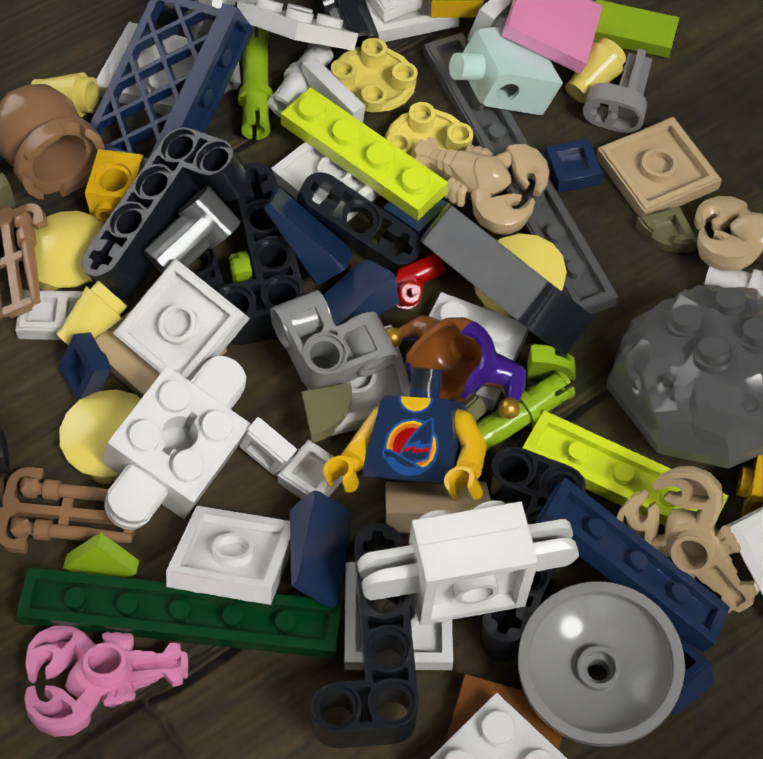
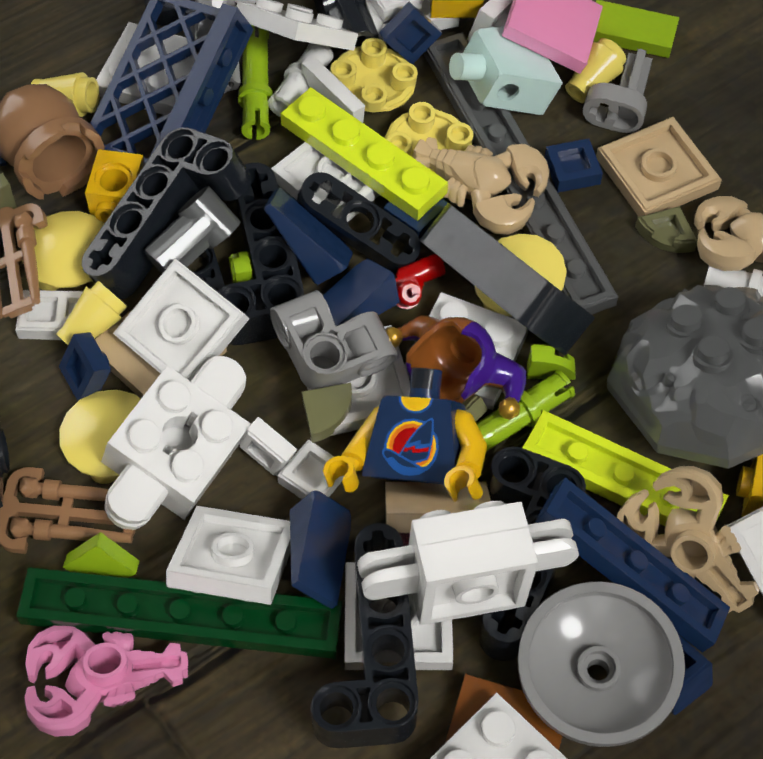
(410, 33): none -> dark blue plate

